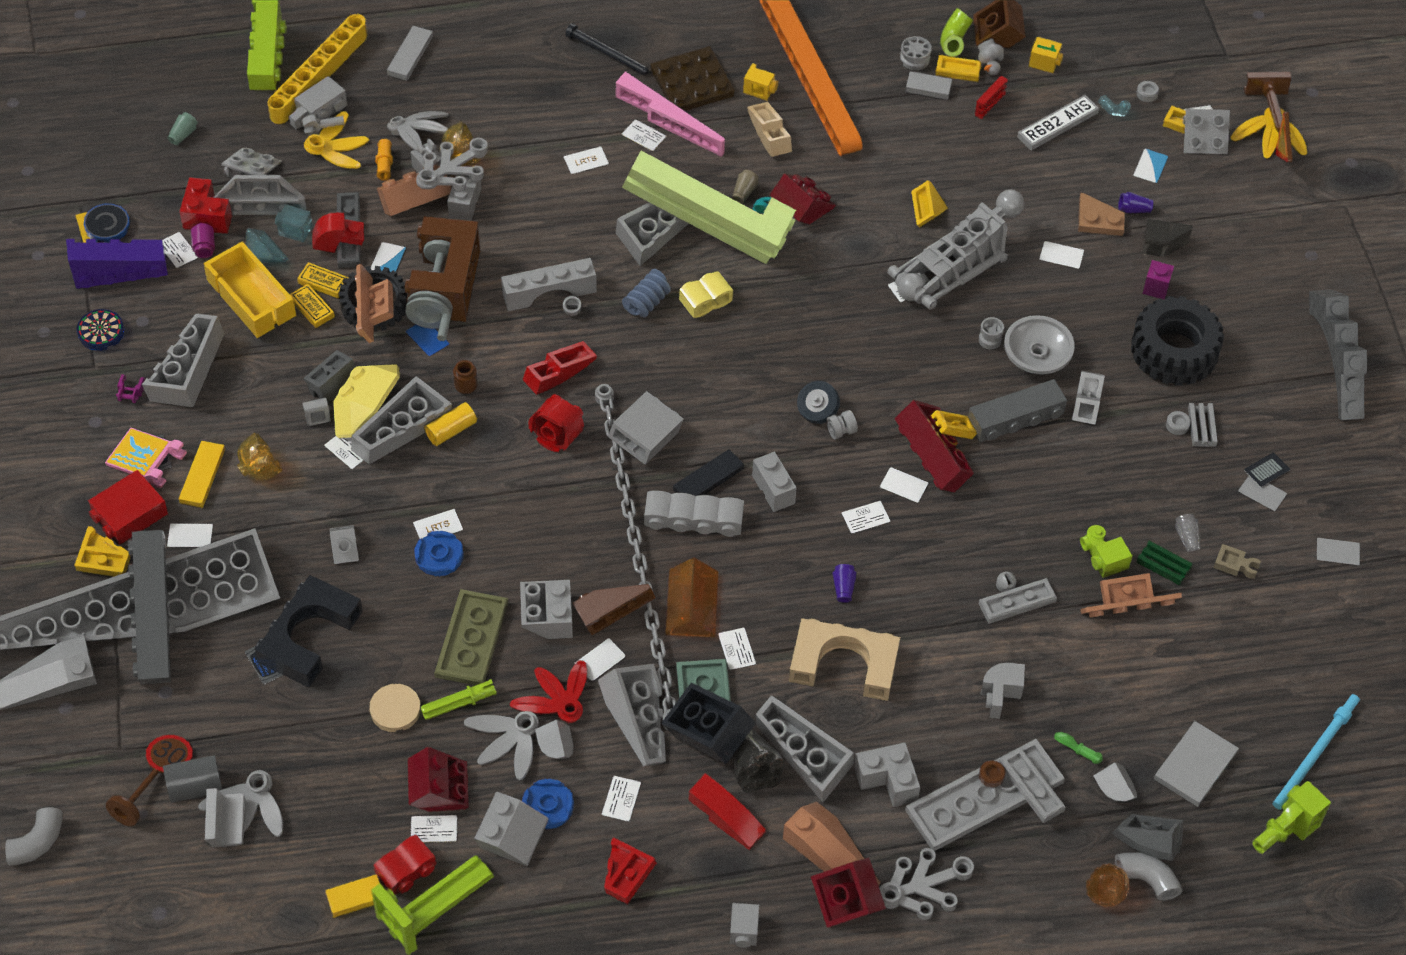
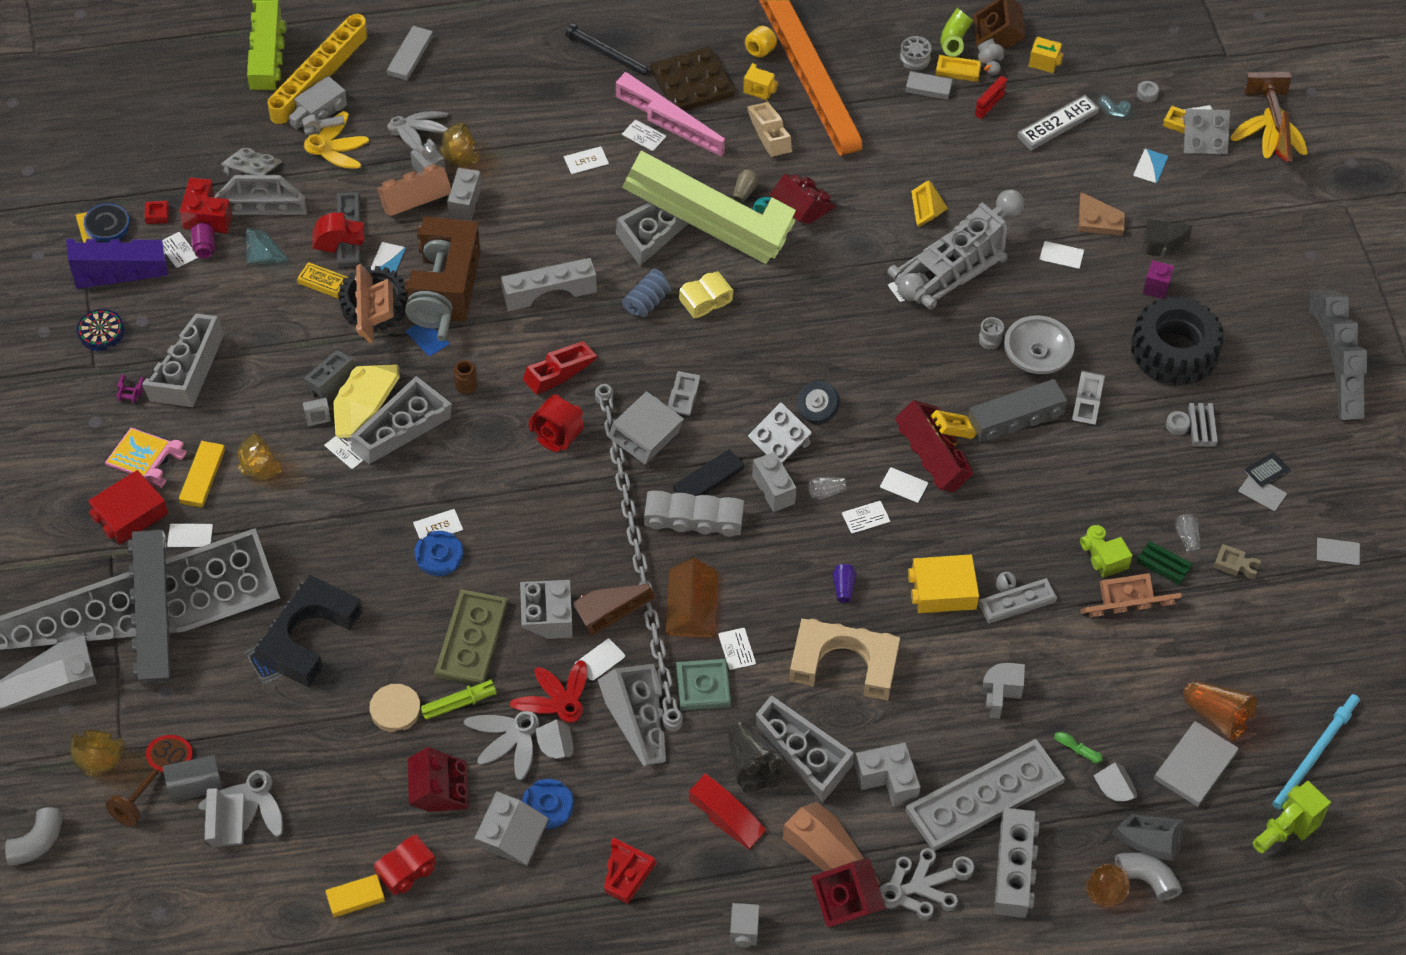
(95, 752): none -> clear yellow cylinder
(101, 555): yellow wing -> none
(156, 212): none -> red tile
(182, 128): sand green cone -> none
(249, 289): yellow piece -> none
(294, 223): clear light blue brick -> none
(312, 306): yellow tile -> none
(343, 544): light grey bracket -> none
(384, 159): light orange pin -> none
(430, 179): light grey plant -> none
(431, 904): lime bracket -> none
(434, 828): white sticker -> none
(450, 424): yellow pin -> none
(572, 302): light grey hinge -> none
(621, 798): white sticker -> none
(684, 393): none -> light grey slope
(708, 723): black brick -> none
(760, 41): none -> yellow head
(780, 433): none -> hinge
(826, 486): none -> clear cone
(841, 424): light grey wheel -> none
(943, 584): none -> yellow brick
(992, 774): reddish brown tile -> none
(1007, 899): none -> light grey brick
(1032, 785): light grey tile -> none
(1134, 203): dark purple cone -> none
(1221, 707): none -> clear orange cone

